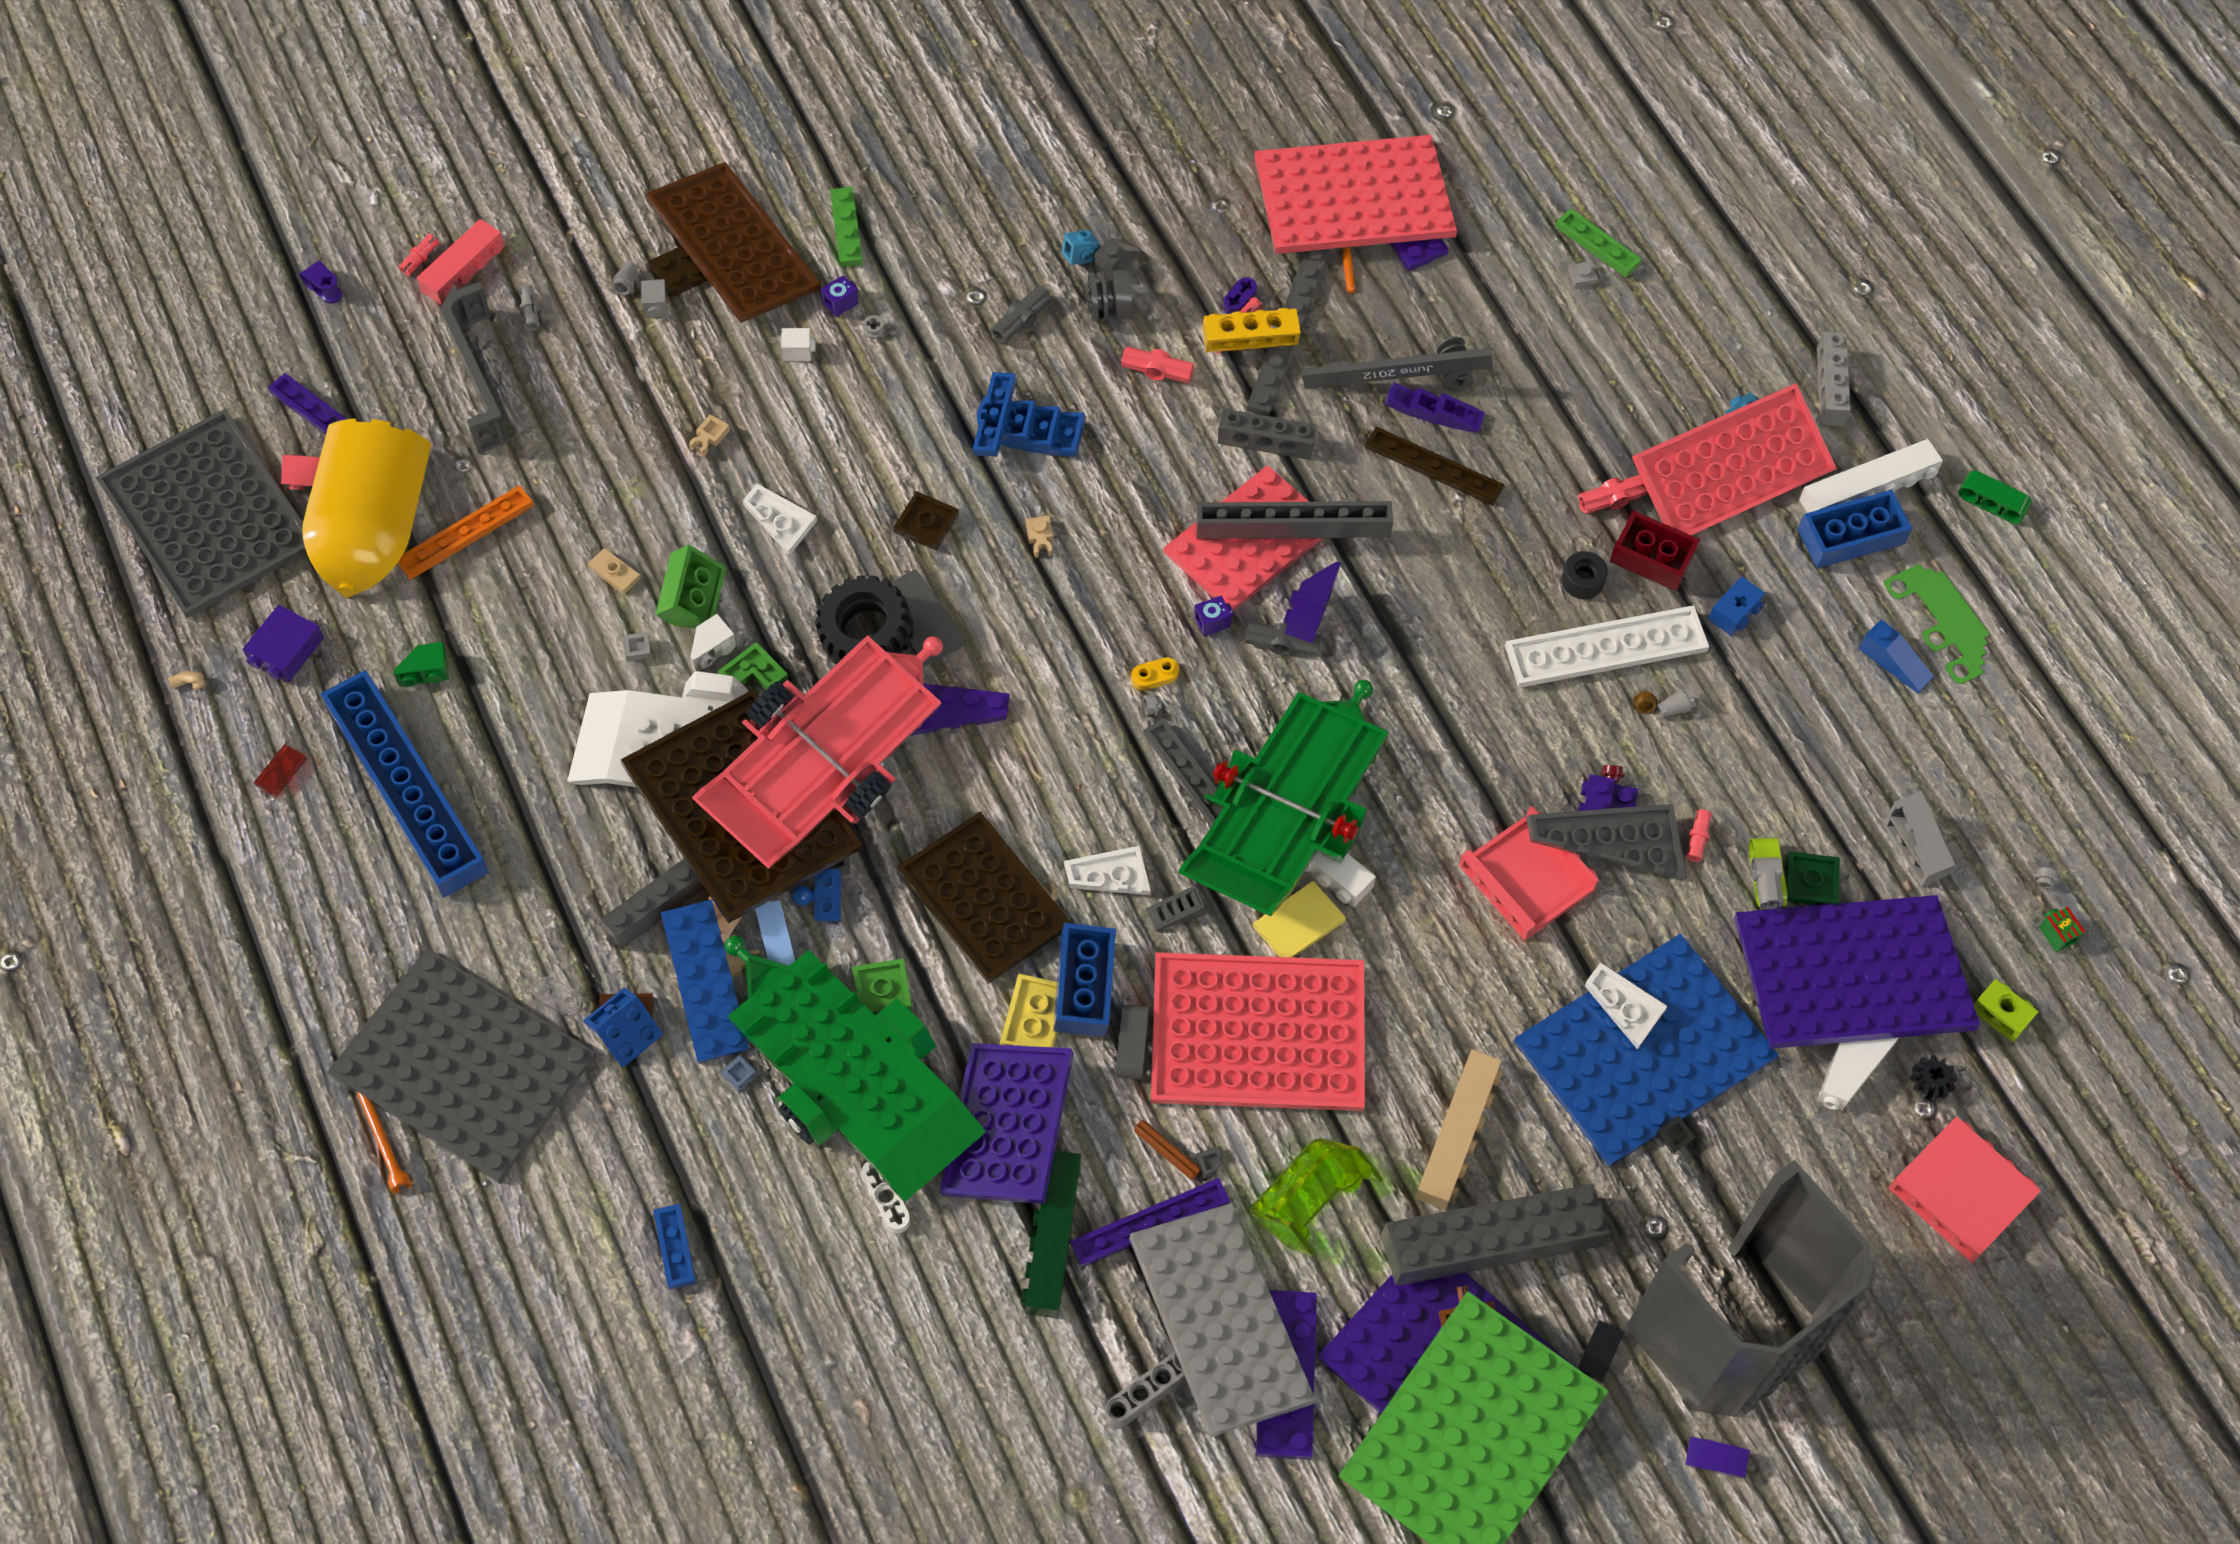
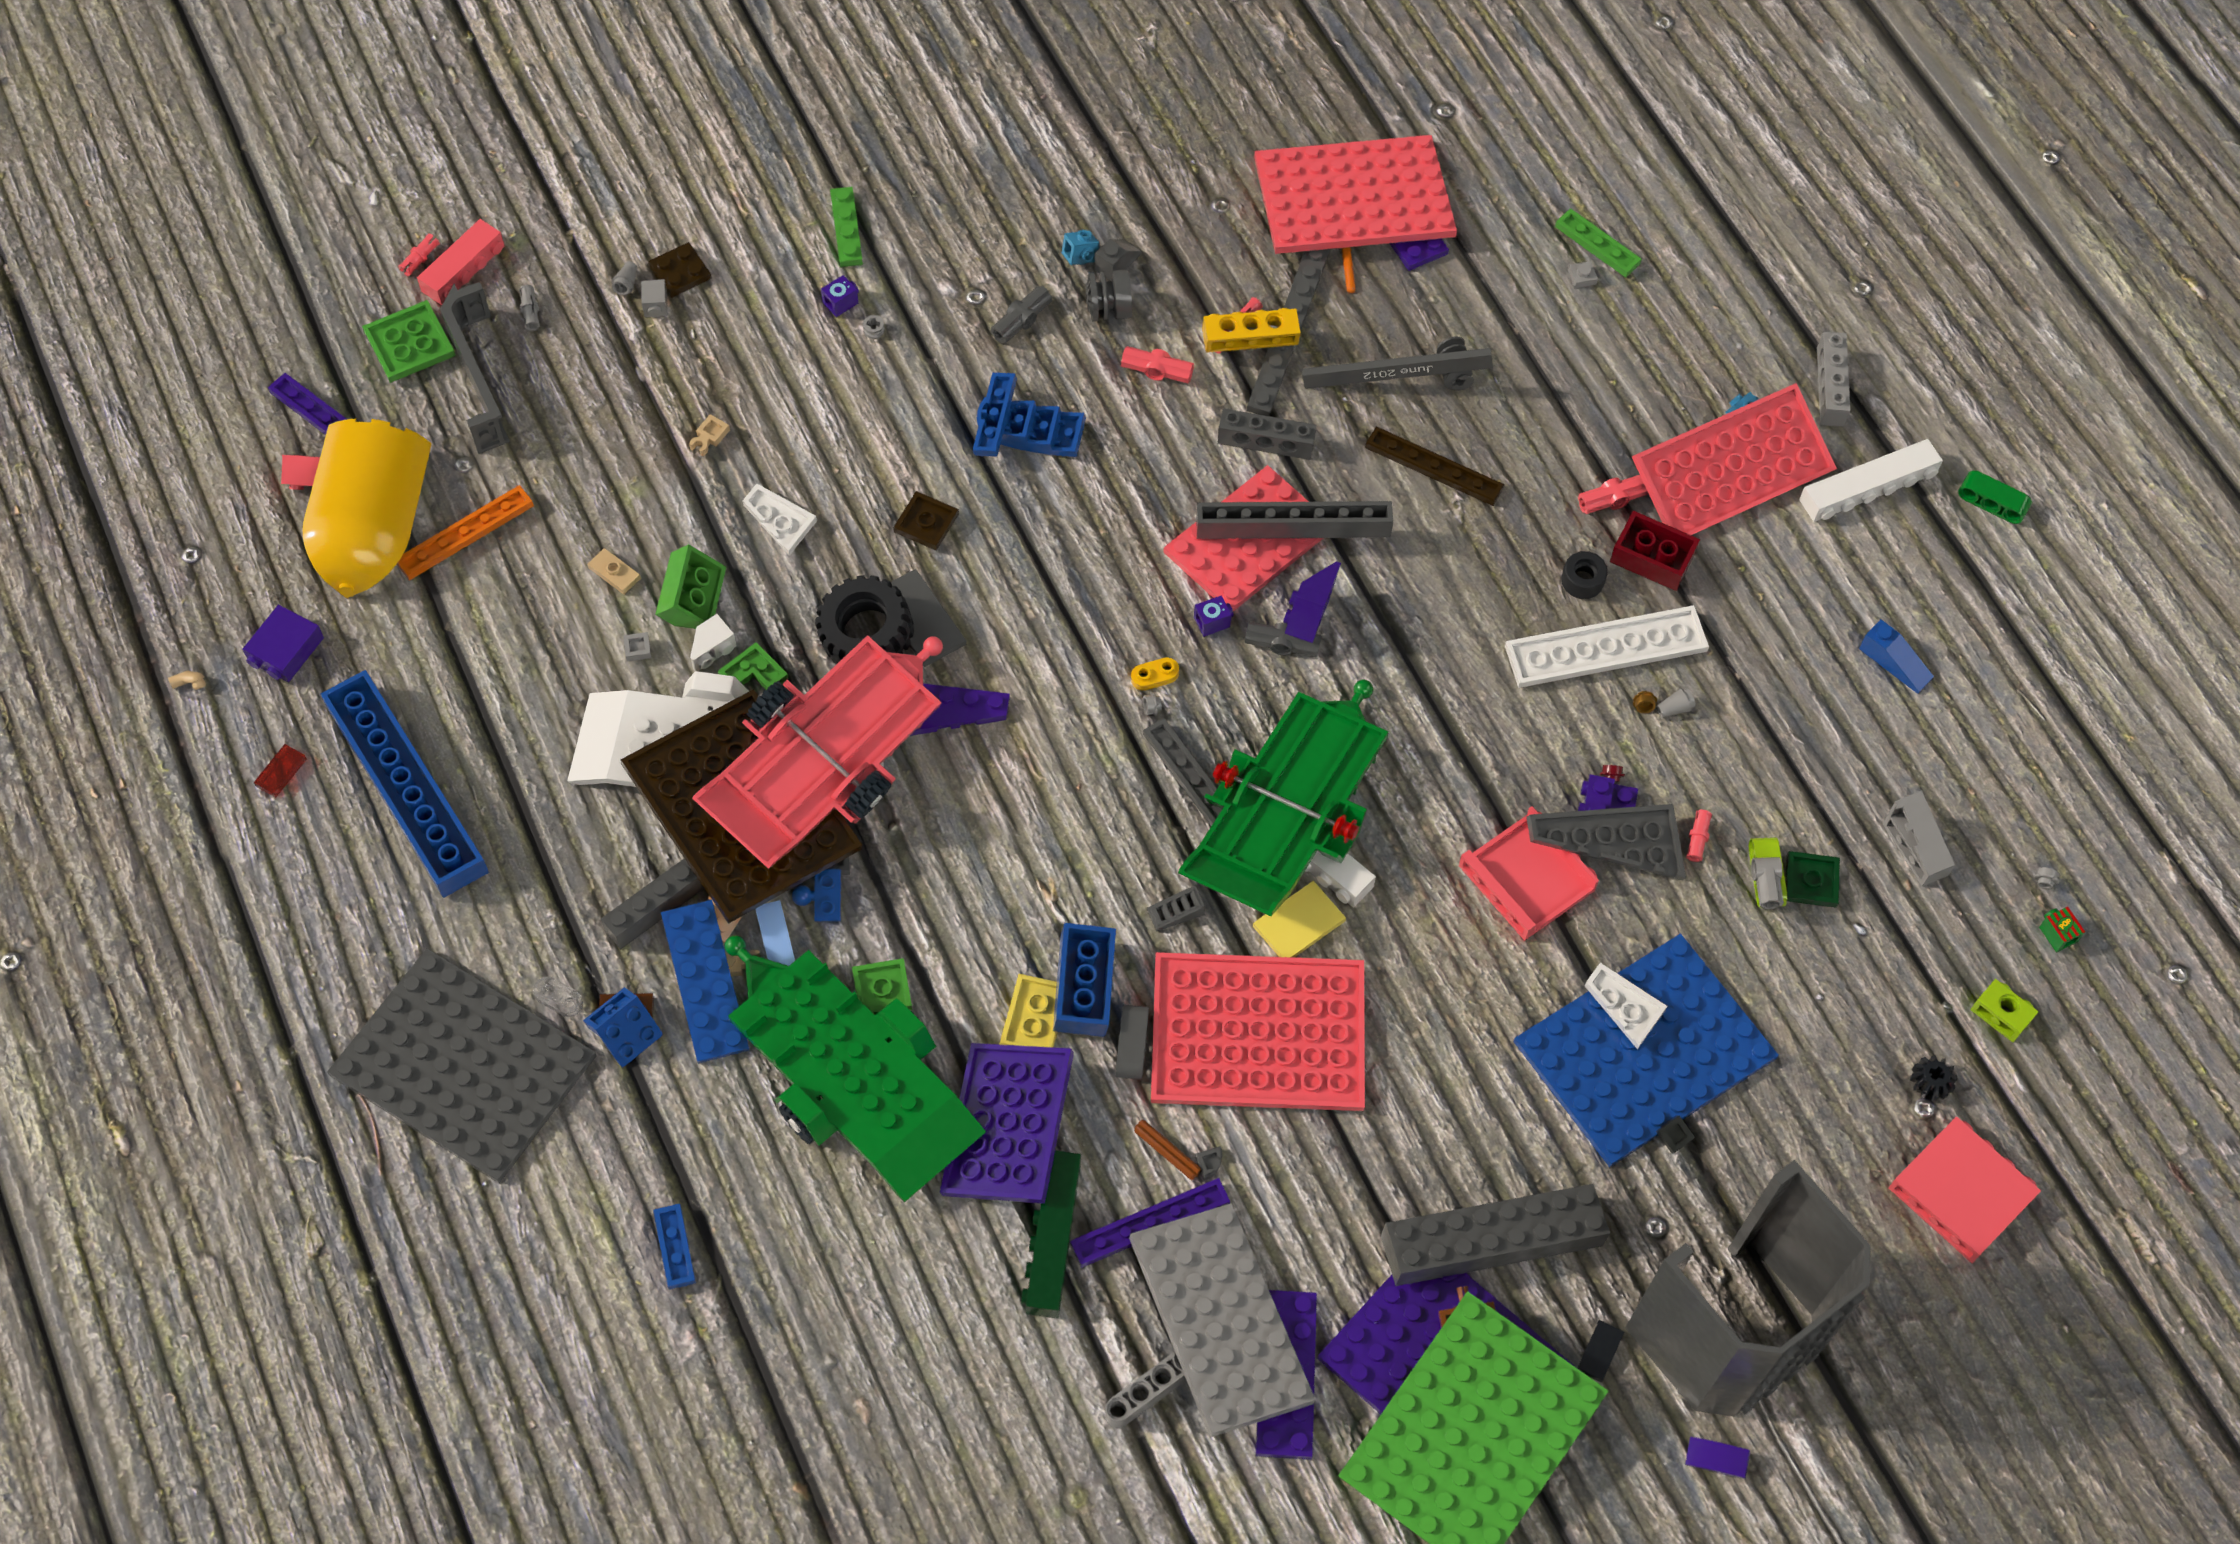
(205, 512): dark grey plate -> none
(322, 282): dark purple piece -> none
(397, 1176): orange piece -> none
(408, 341): none -> bright green plate
(423, 665): green slope -> none
(733, 242): reddish brown plate -> none
(739, 1073): sand blue tile -> none
(797, 344): white brick -> none
(887, 1216): white beam -> none
(984, 897): dark brown plate -> none
(1040, 533): tan plate -> none
(1109, 871): white wing -> none
(1236, 294): dark purple beam -> none
(1307, 1187): clear neon green windscreen -> none
(1434, 409): dark purple slope -> none
(1458, 1130): tan brick -> none
(1737, 606): blue brick -> none
(1850, 1069): white slope -> none
(1854, 529): blue brick -> none
(1855, 972): dark purple plate -> none
(1954, 616): bright green piece -> none

